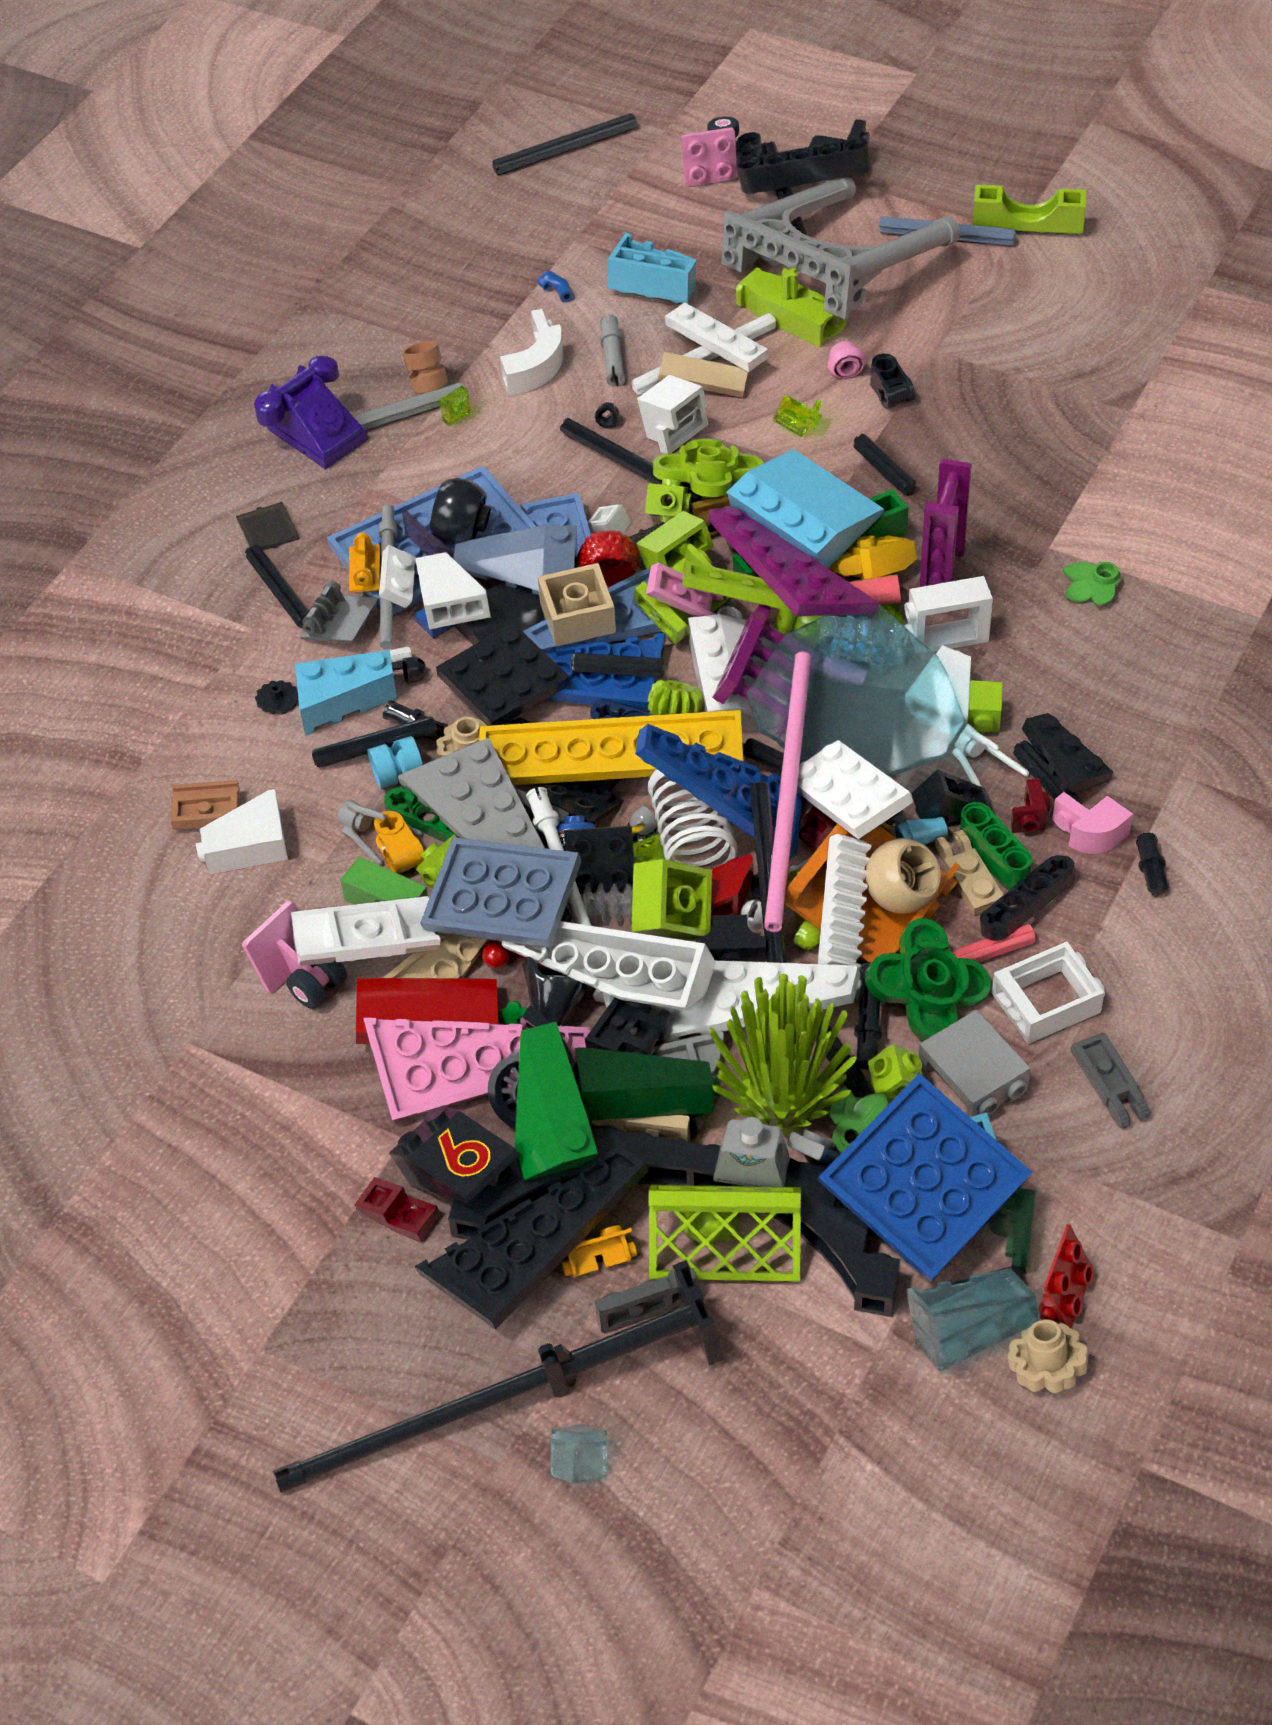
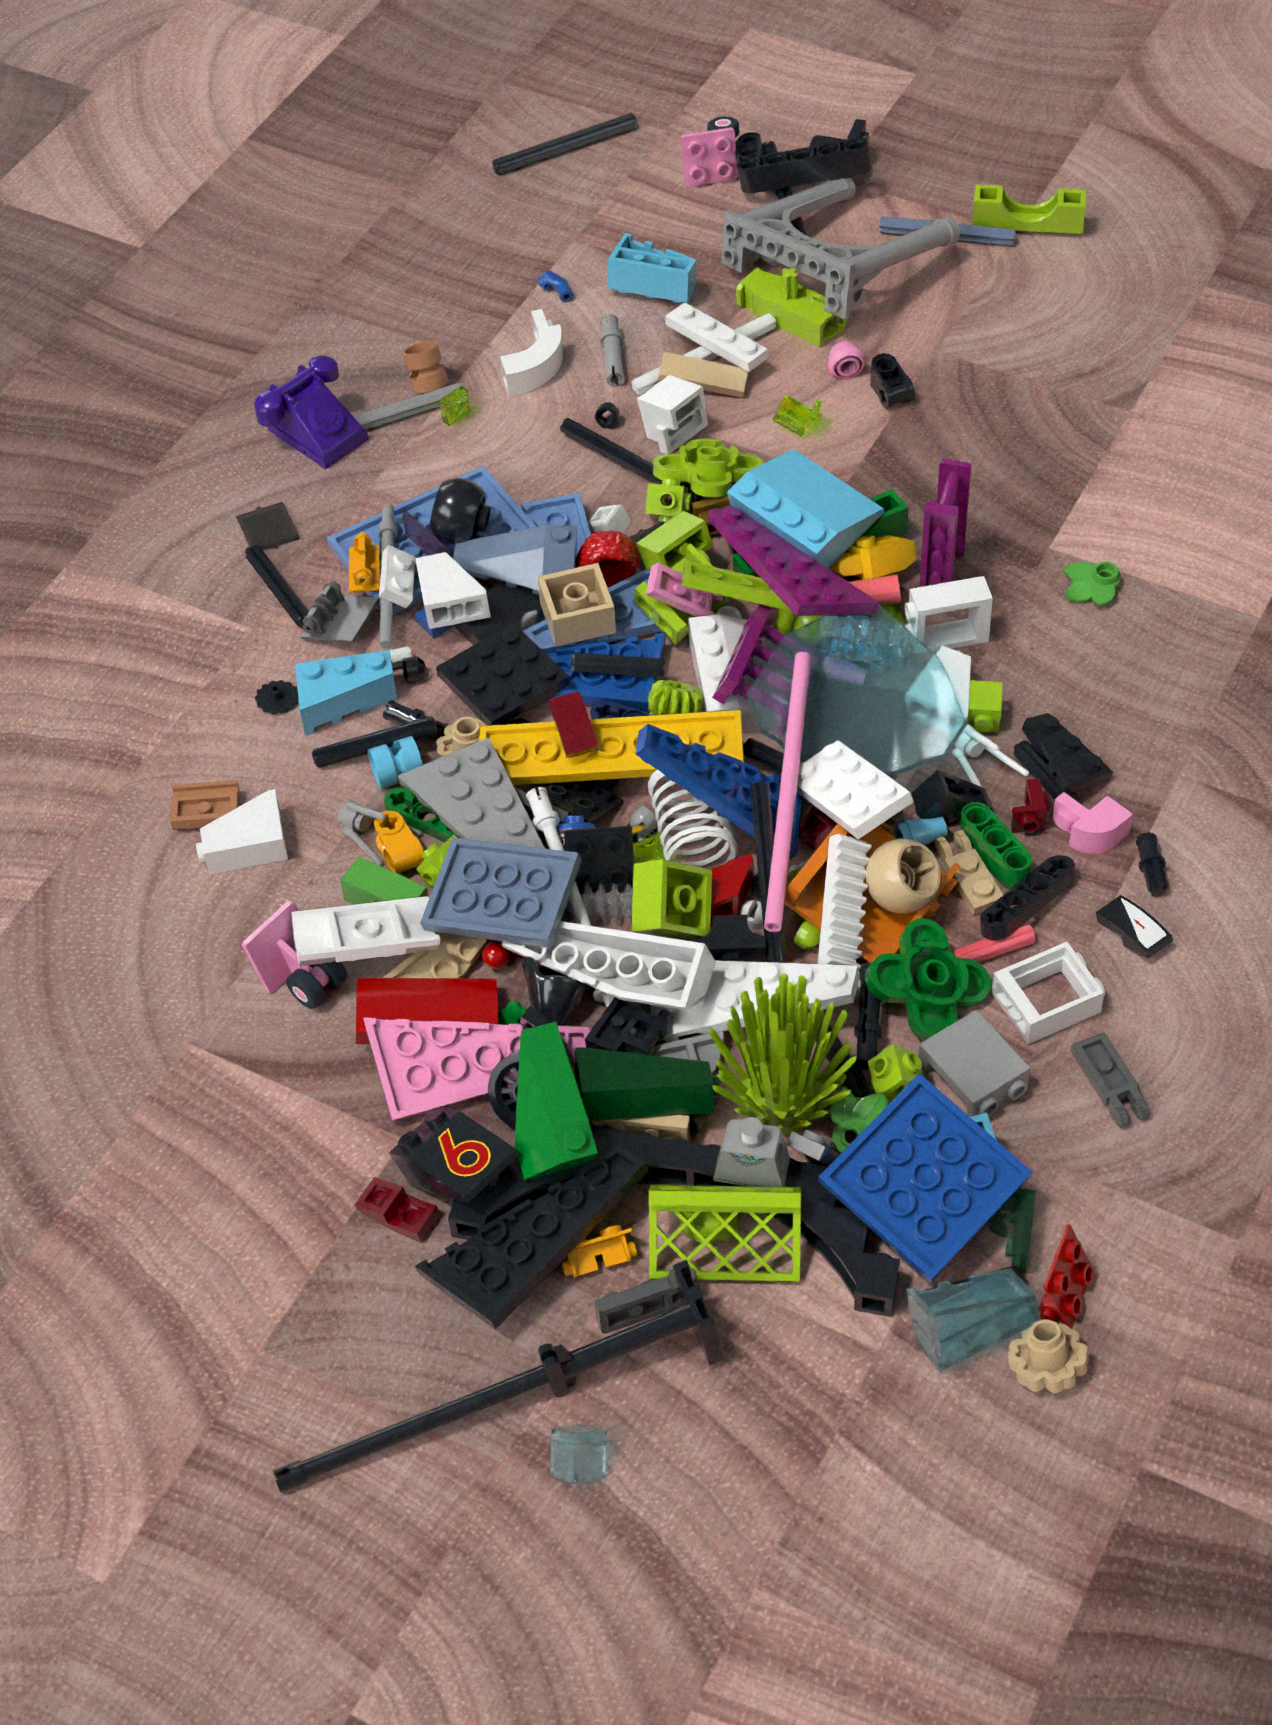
(573, 724): none -> dark red slope
(884, 464): black axle -> none
(1138, 928): none -> slope

